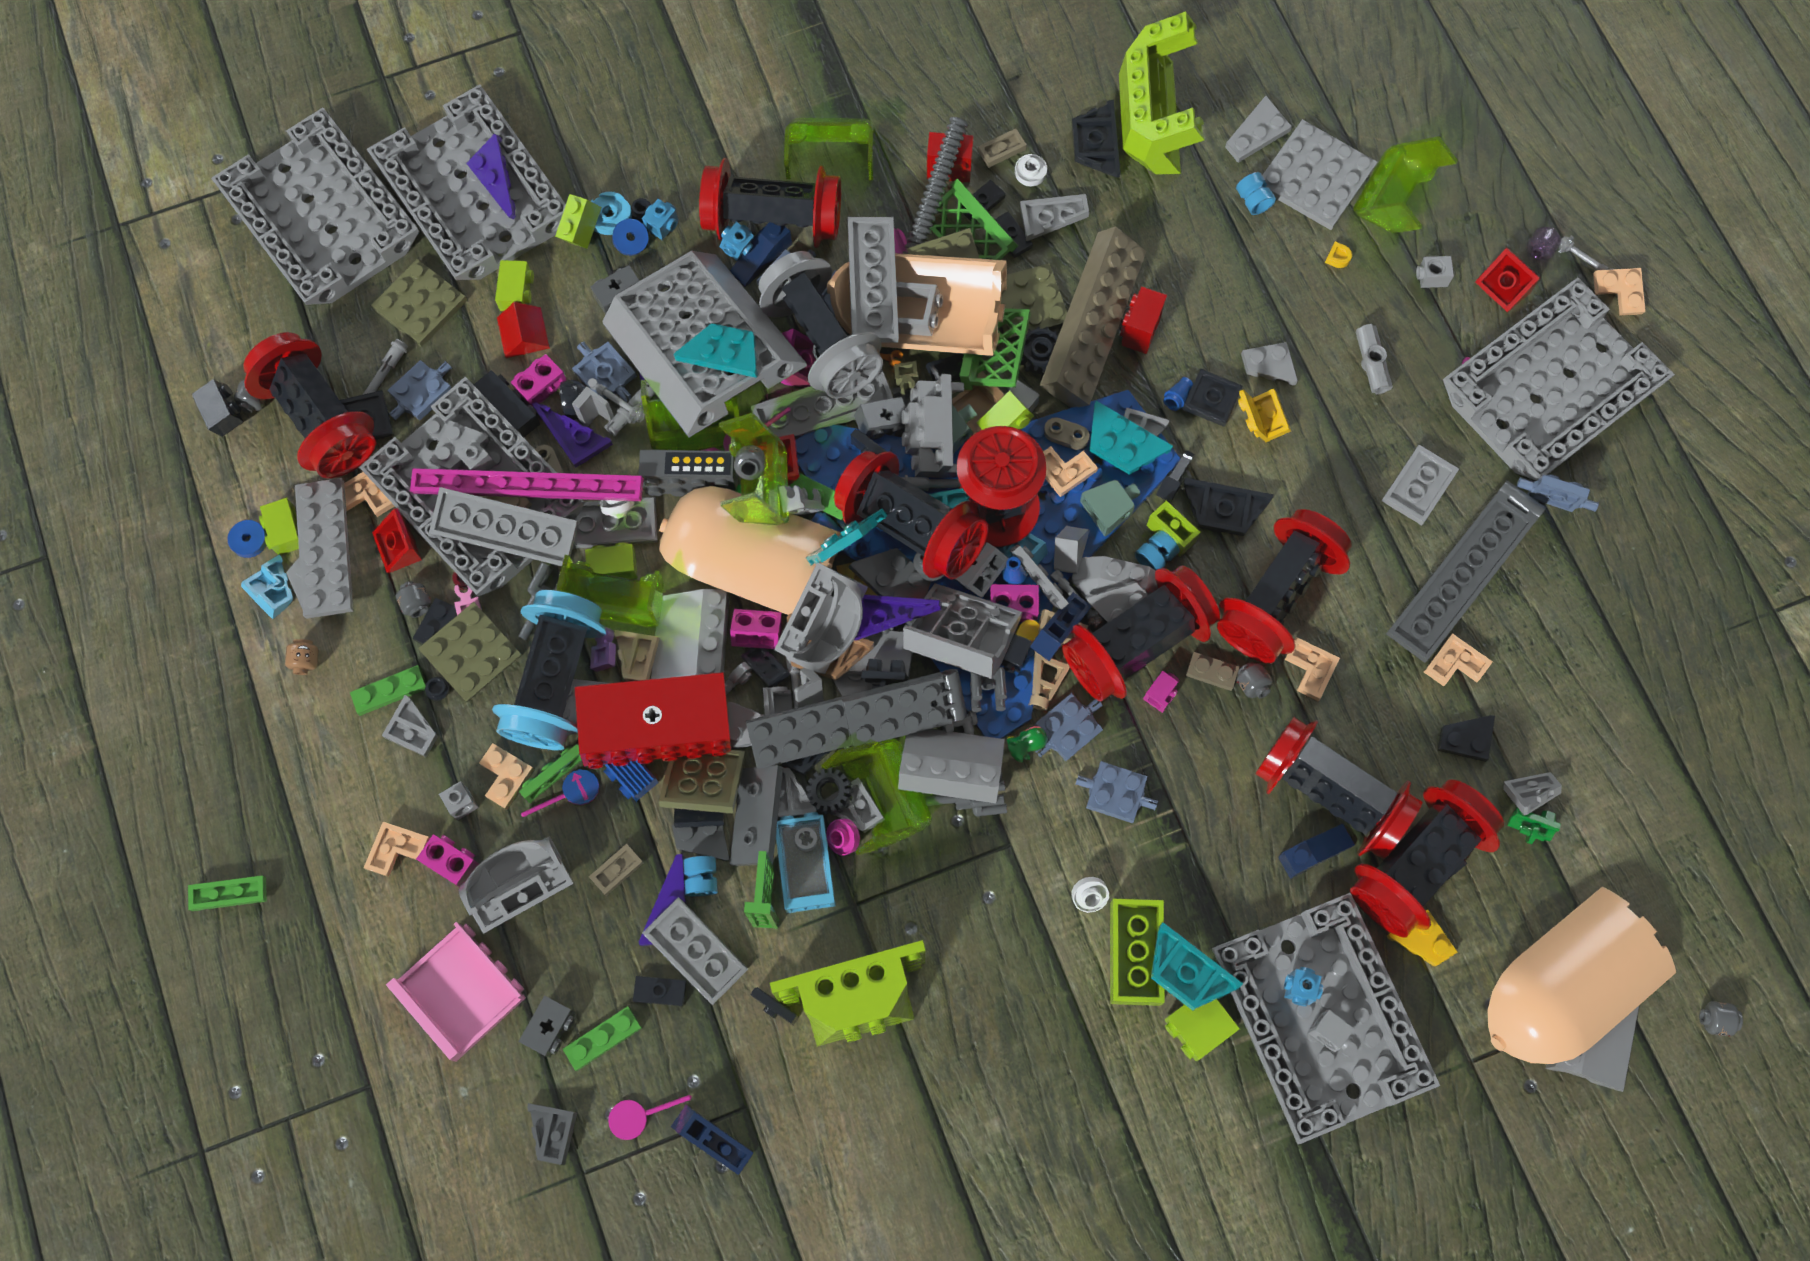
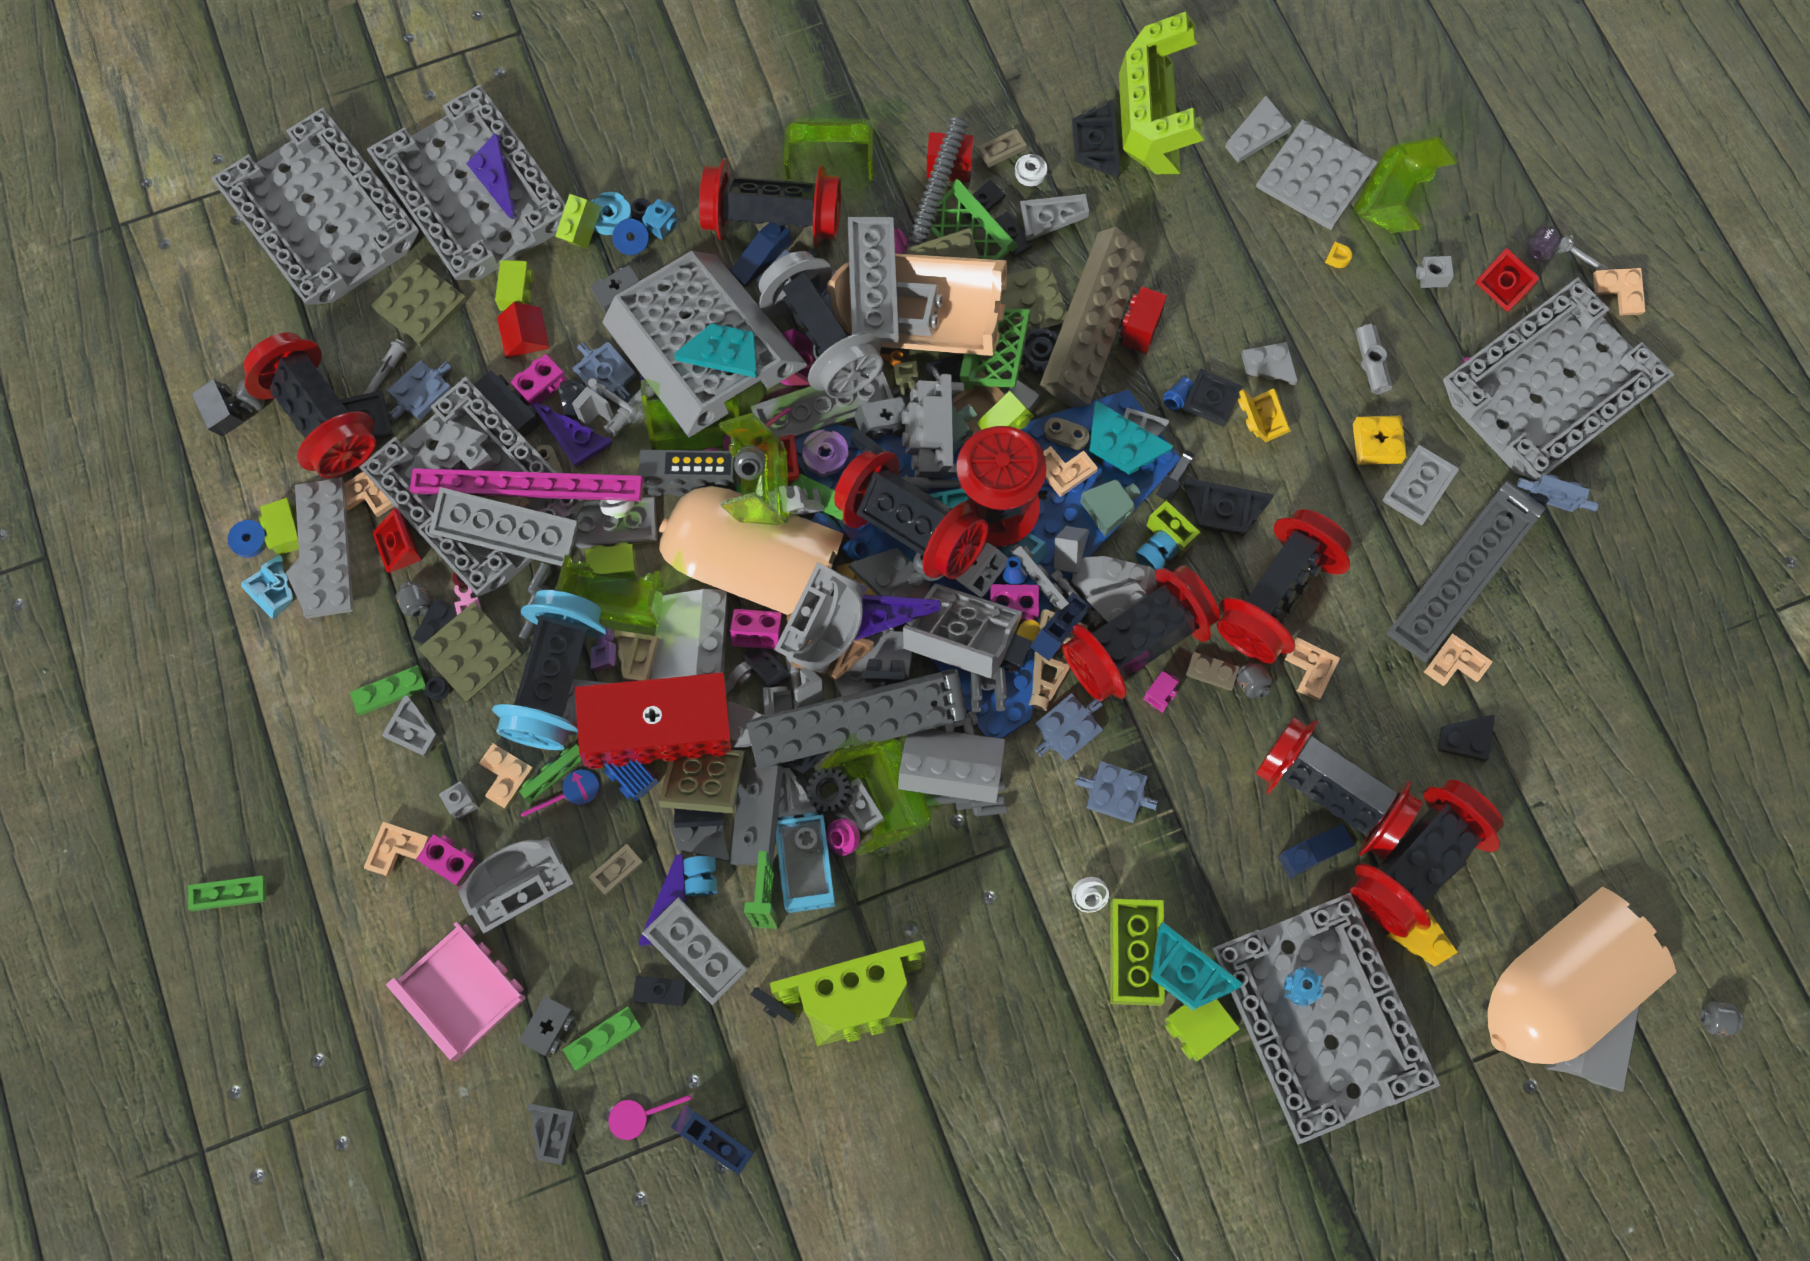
(301, 656): medium nougat head -> none
(736, 240): dark azure brick -> none
(825, 465): none -> medium lavender plate
(849, 535): teal wing -> none
(1029, 740): green animal -> none
(1255, 193): dark azure wheel -> none
(1332, 1031): light grey brick -> none
(1371, 450): none -> yellow brick
(1532, 791): light grey wing -> none
(1535, 826): green hips -> none

